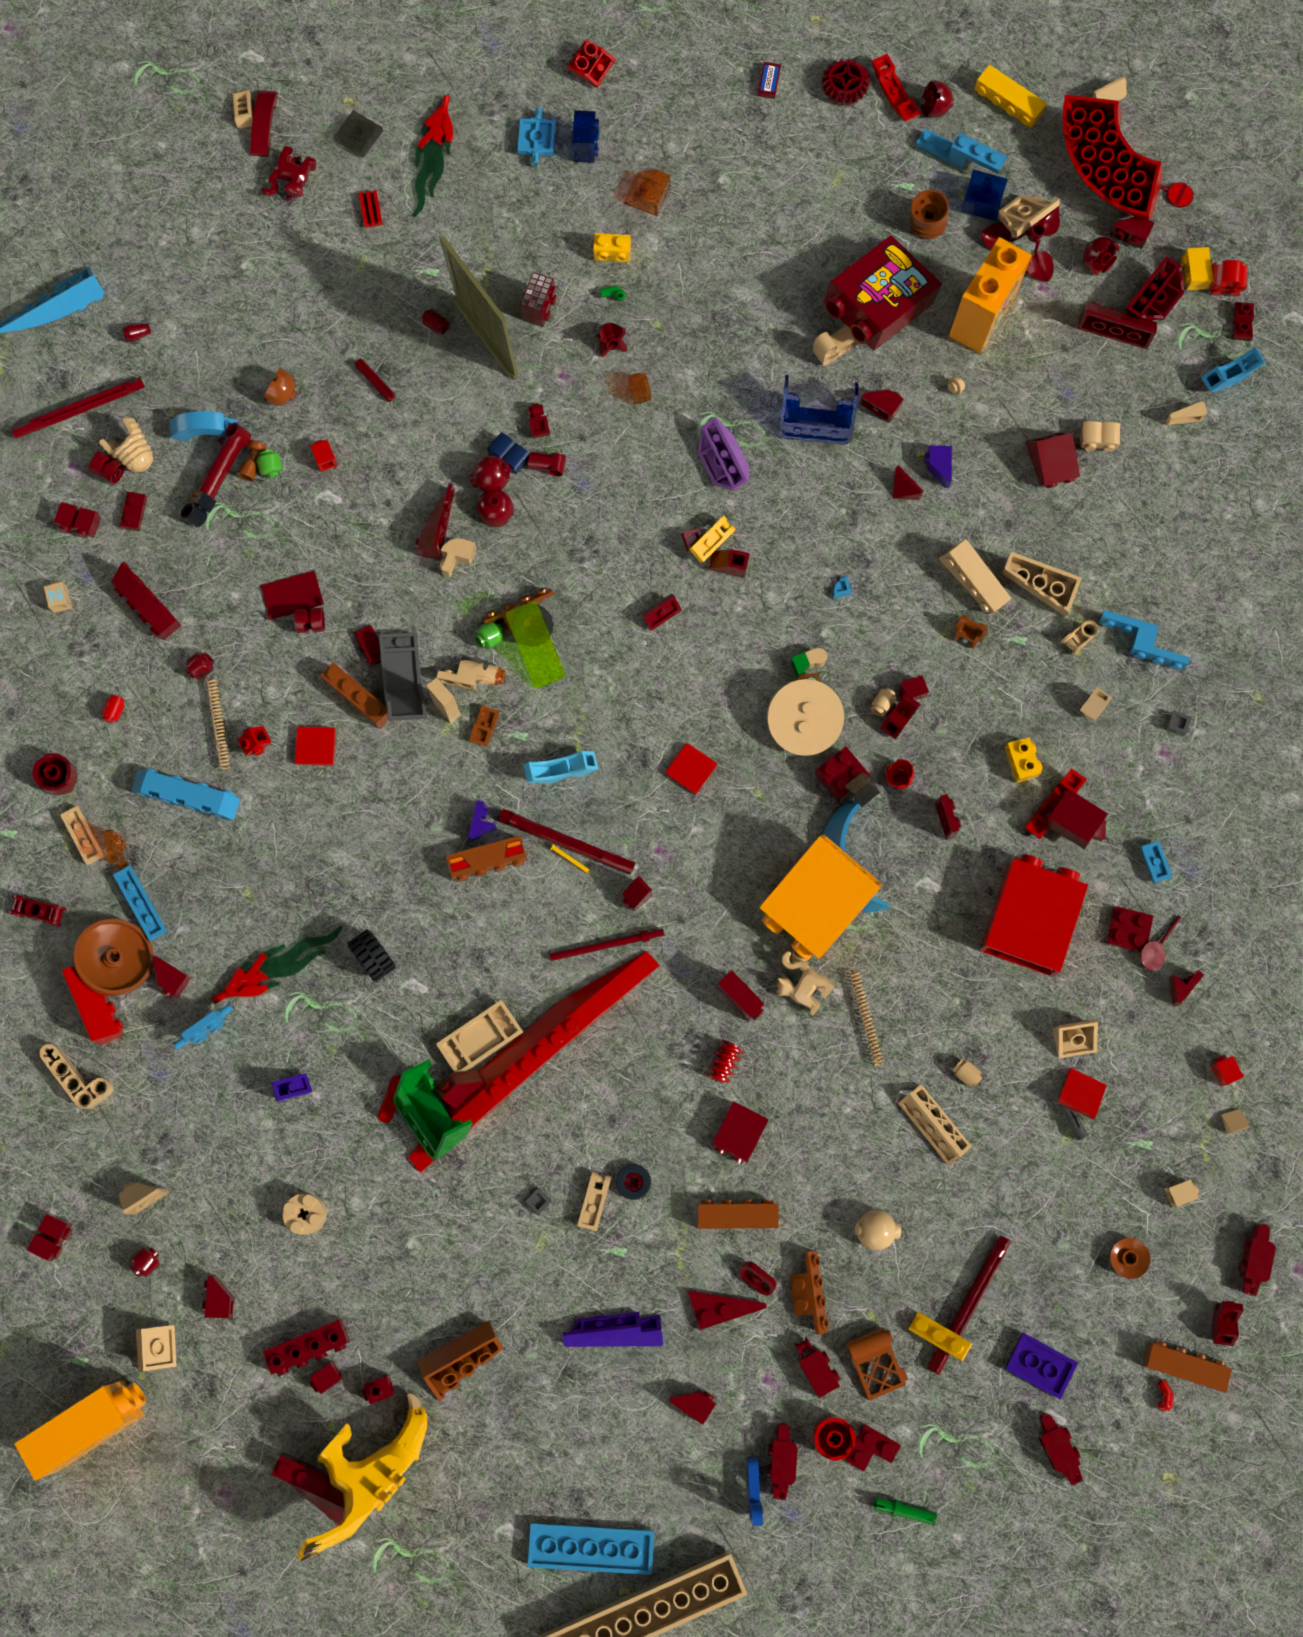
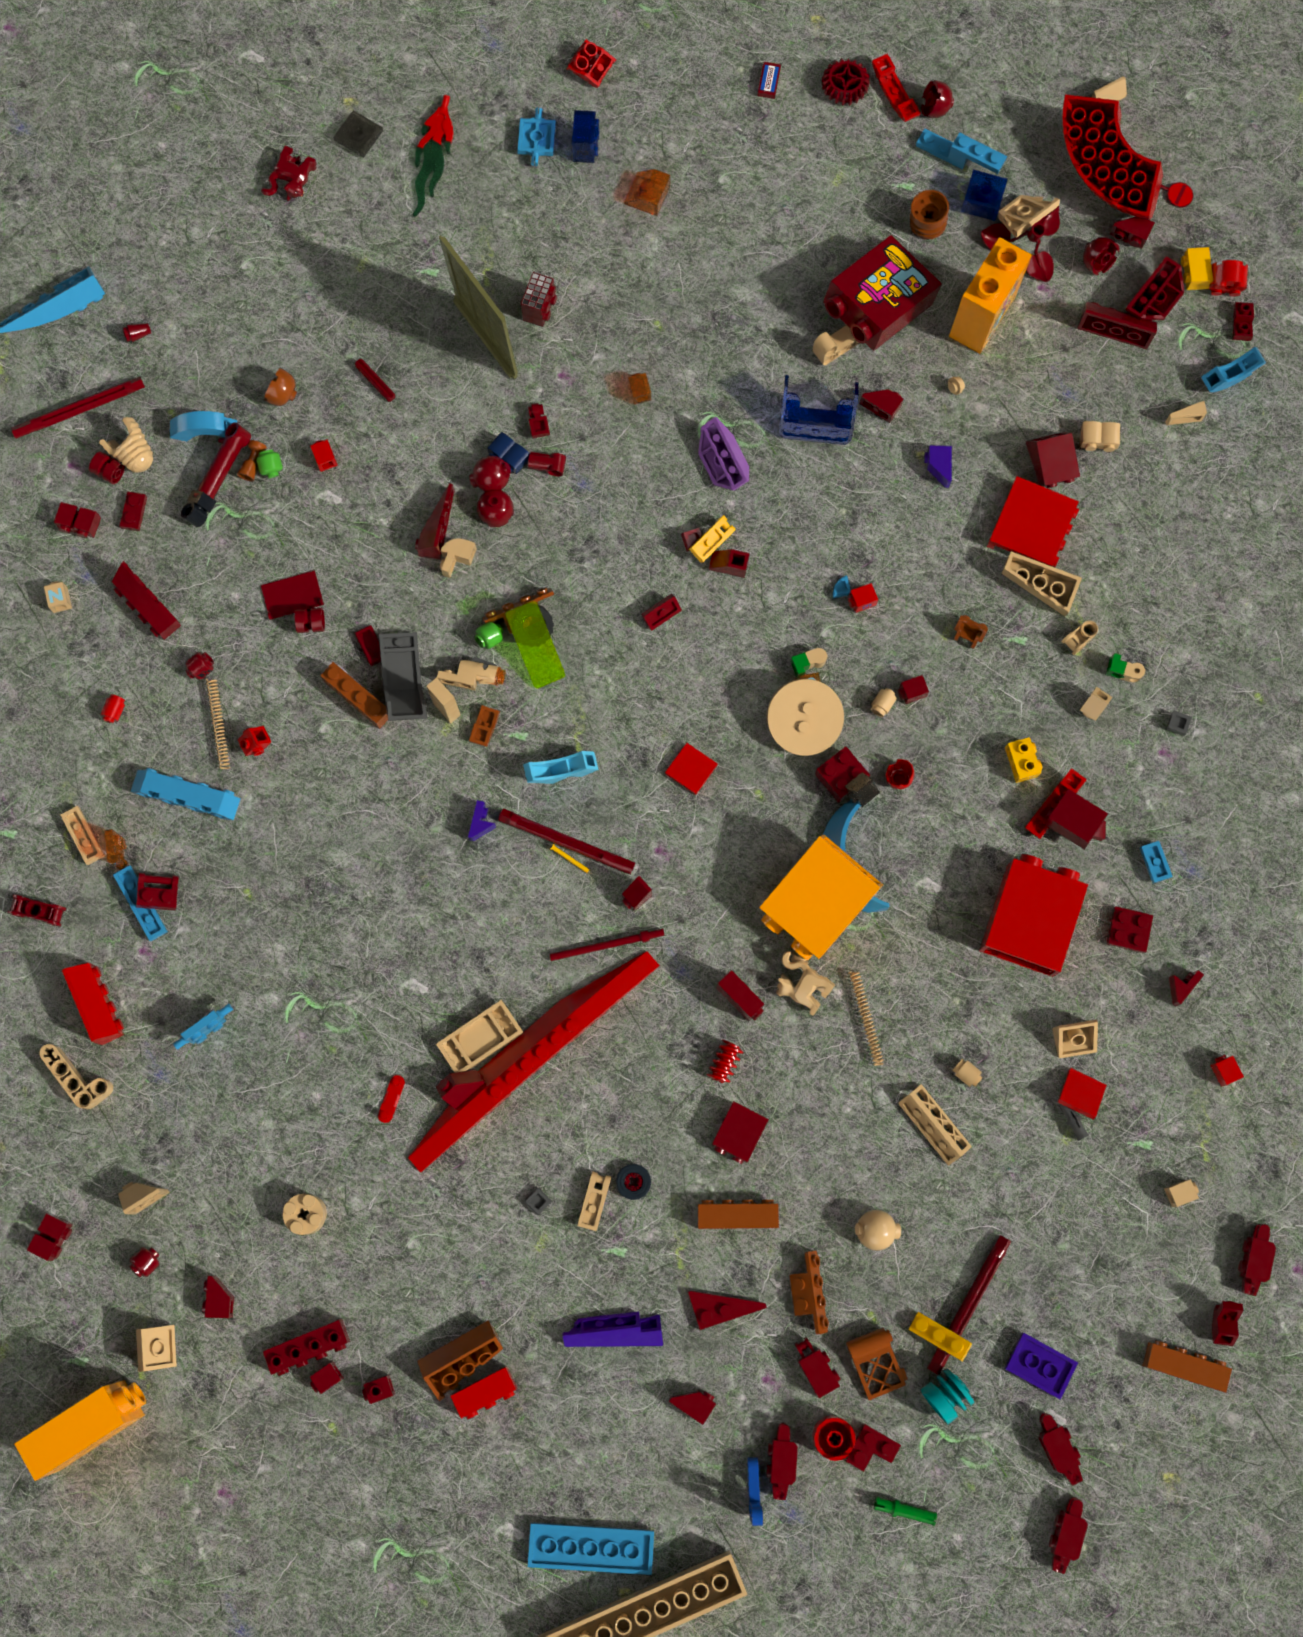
(57, 765): dark red brick -> none
(113, 957): dark orange dish -> none
(156, 897): none -> dark red plate
(170, 978): dark red slope -> none
(242, 110): tan slope -> none
(262, 122): dark red slope -> none
(266, 968): piece -> none
(291, 1087): dark purple slope -> none
(312, 1484): dark red wedge -> none
(315, 746): red tile -> none
(368, 195): red tile -> none
(369, 1480): yellow animal -> none
(371, 955): black tyre -> none
(426, 1114): green windscreen -> none
(435, 321): dark red brick -> none
(484, 1393): none -> red brick
(486, 858): dark orange brick -> none
(610, 338): dark red brick -> none
(612, 247): yellow brick -> none
(613, 291): green arm -> none
(757, 1278): dark red plate -> none
(863, 598): none -> red brick
(900, 716): dark red brick -> none
(904, 486): dark red slope -> none
(947, 818): dark red plate -> none
(947, 1396): none -> teal wheel
(975, 576): tan wedge -> none
(1010, 96): yellow brick -> none
(1034, 522): none -> red panel
(1068, 1536): none -> dark red hinge
(1124, 670): none -> leg
(1140, 1258): dark orange dish -> none
(1143, 640): dark azure bracket -> none
(1153, 953): dark red piece -> none
(1168, 1396): red arm -> none
(1234, 1121): tan slope -> none

